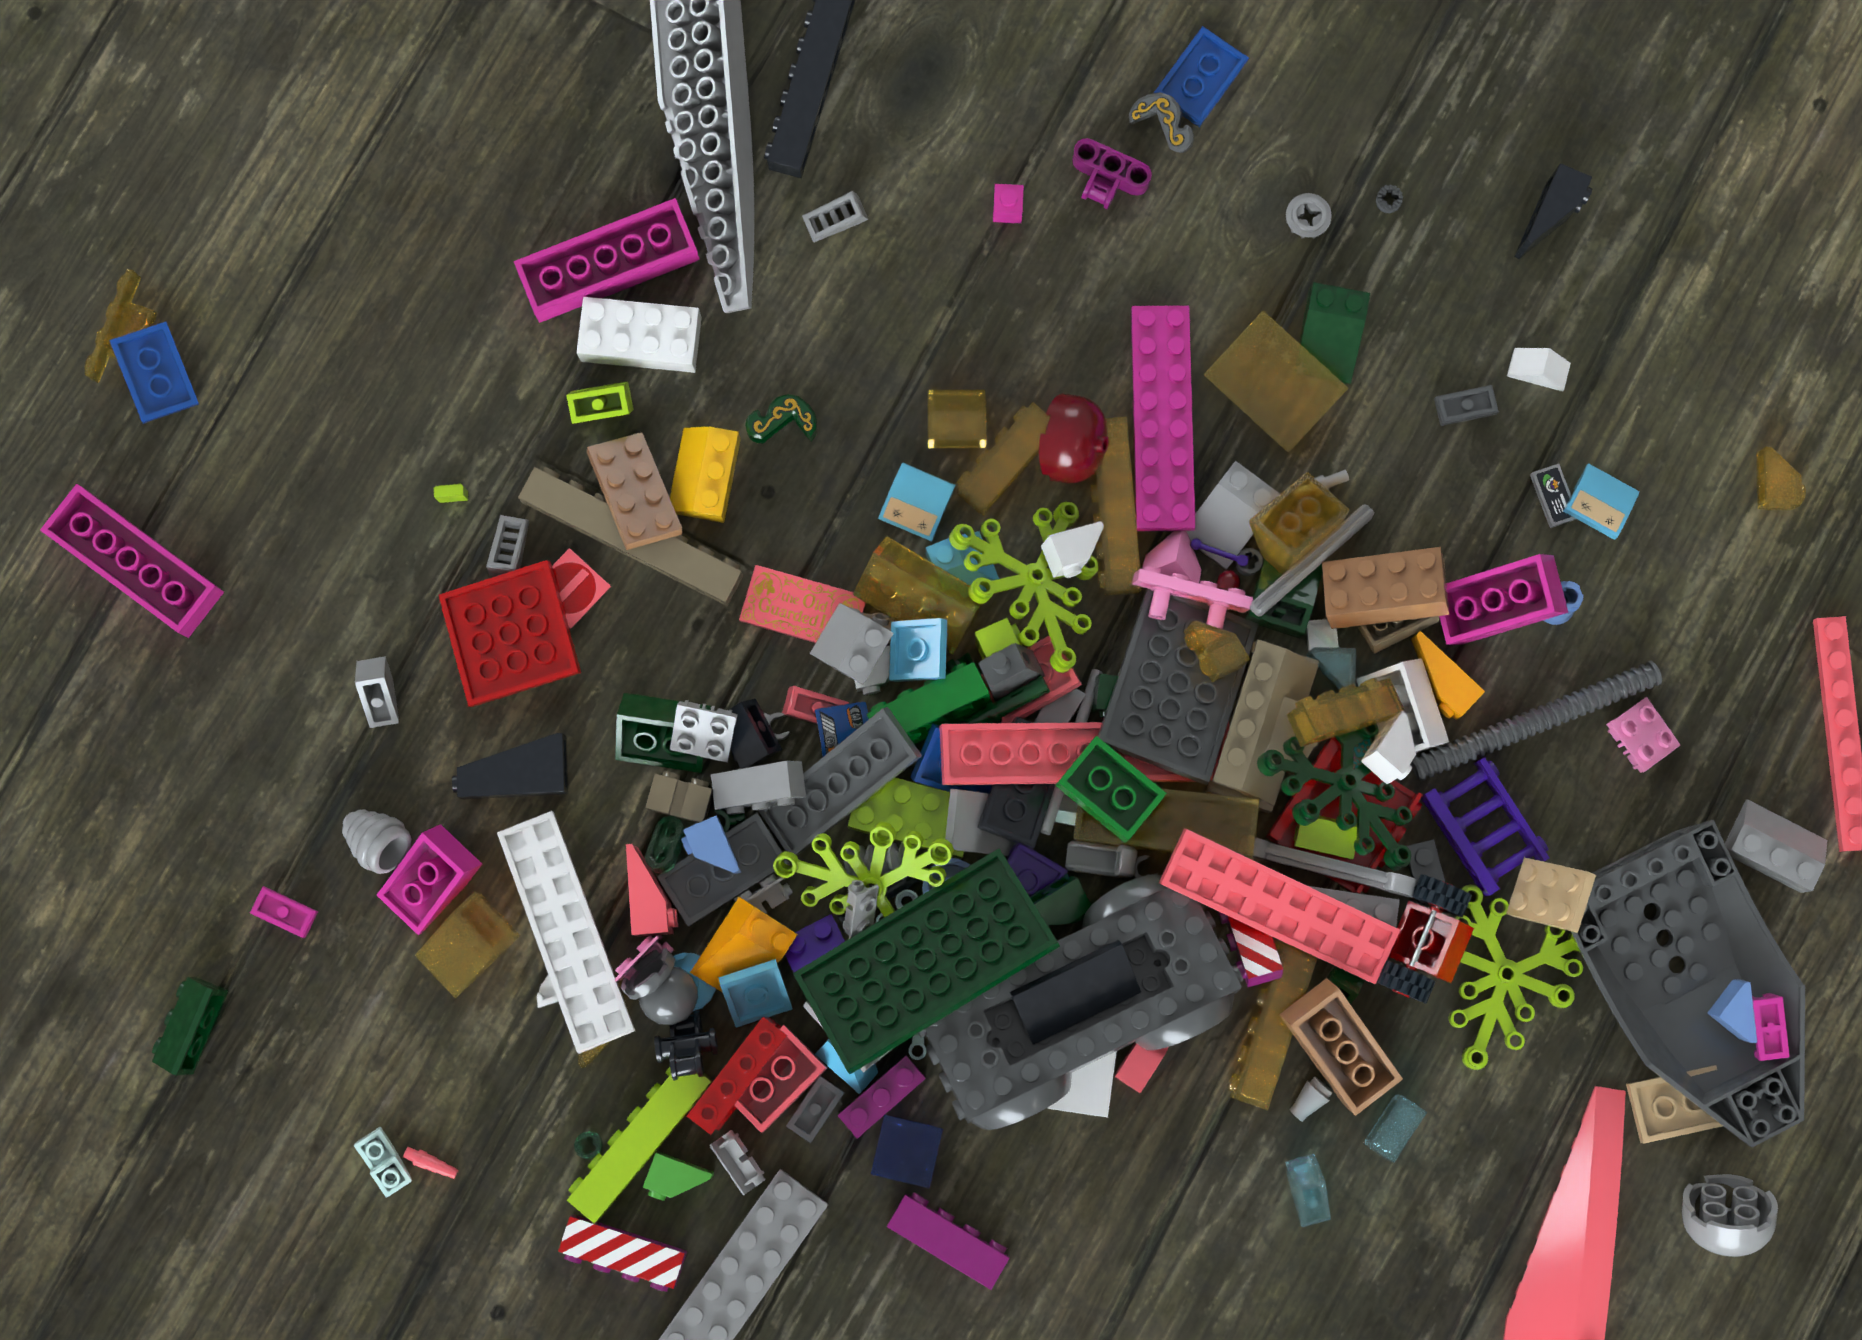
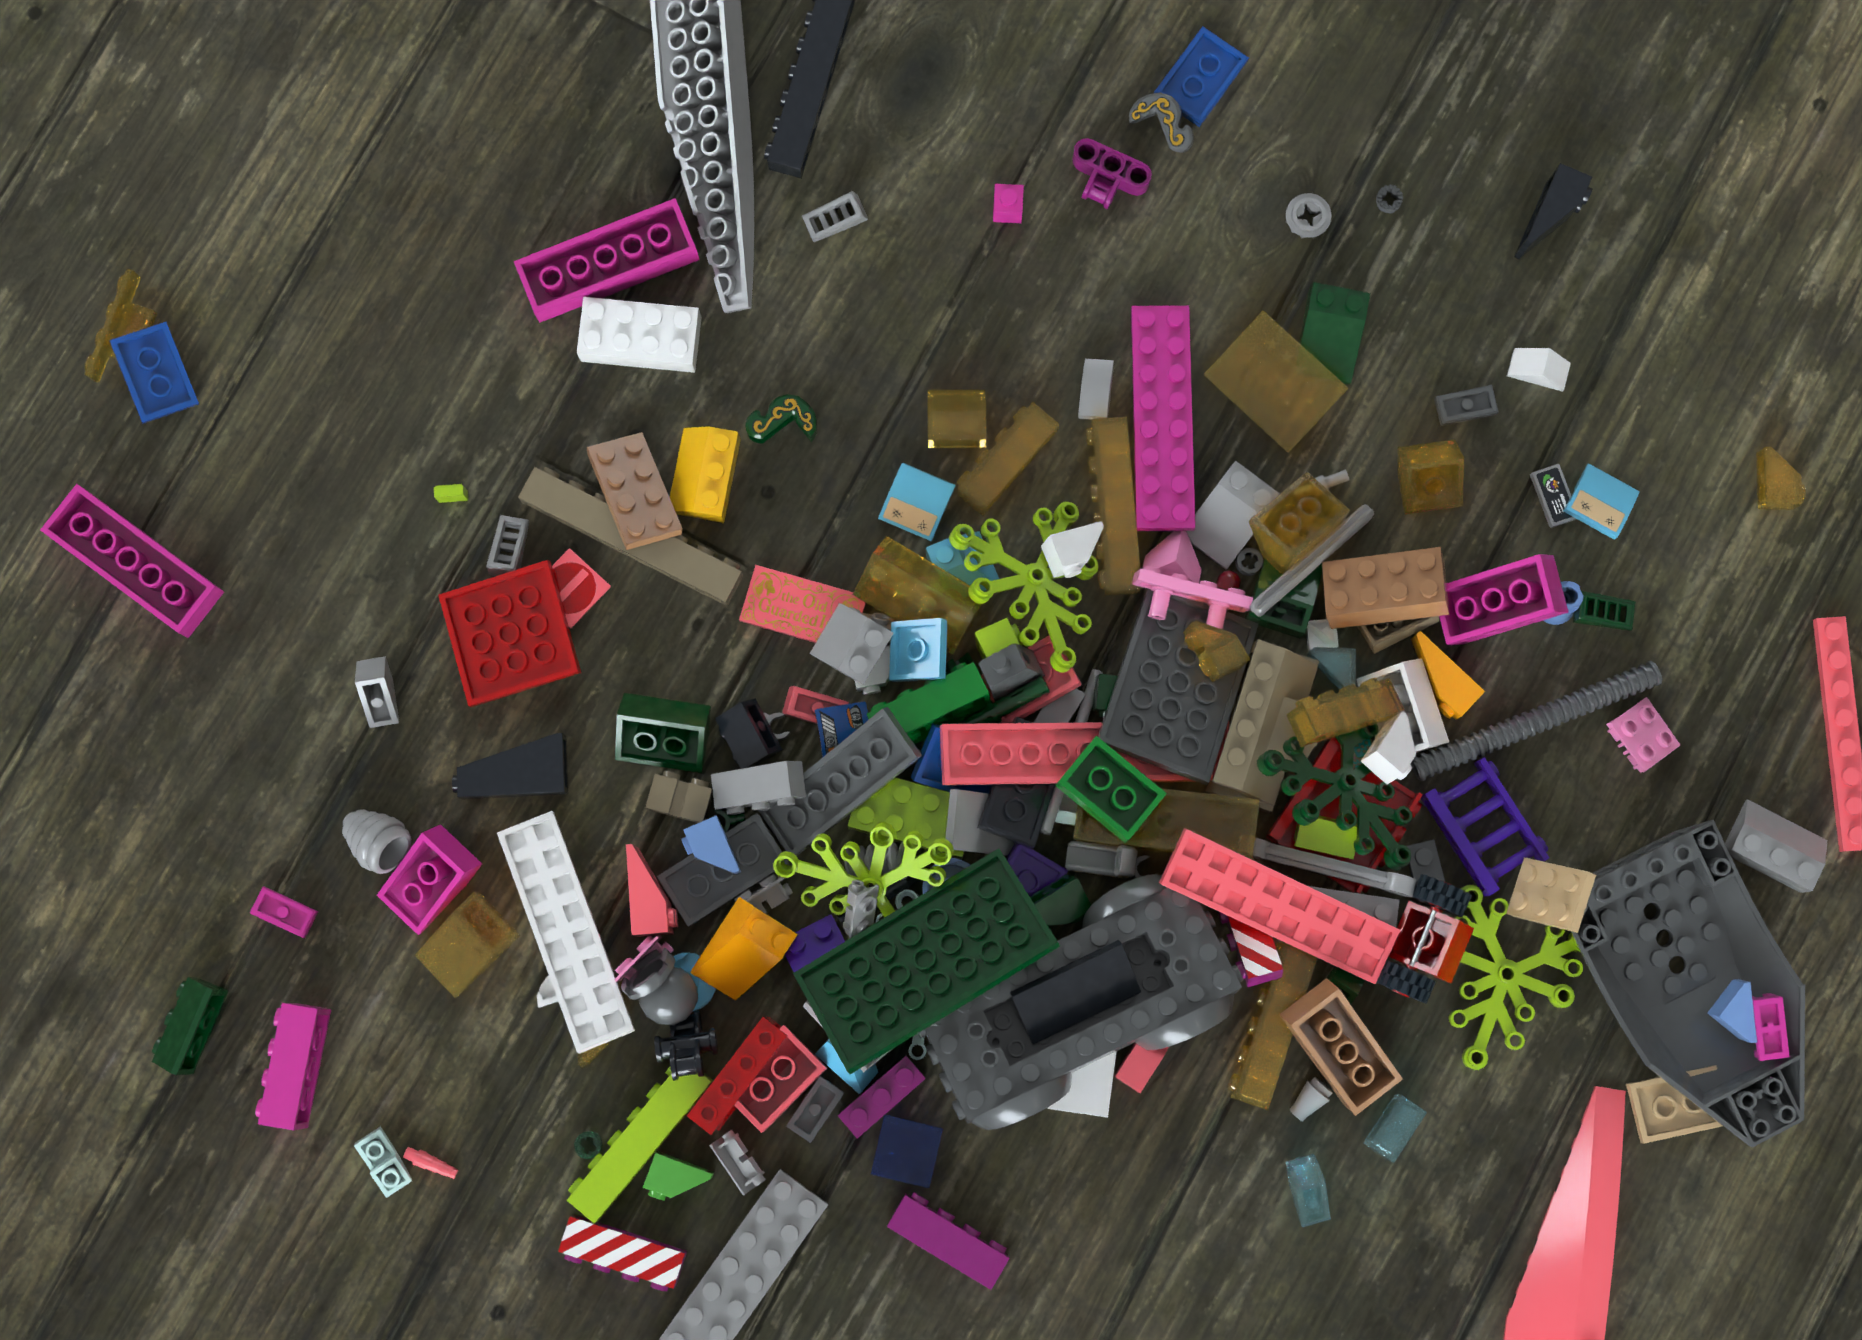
(293, 1066): none -> dark pink brick
(600, 402): lime brick -> none
(663, 846): clear green plate -> none
(703, 731): light grey hinge -> none
(755, 993): medium azure plate -> none
(1073, 439): dark red cylinder -> none
(1096, 389): none -> light grey slope
(1241, 560): dark purple hinge -> none
(1431, 476): none -> clear yellow slope
(1581, 616): none -> dark green slope
(1731, 1230): light grey cylinder -> none

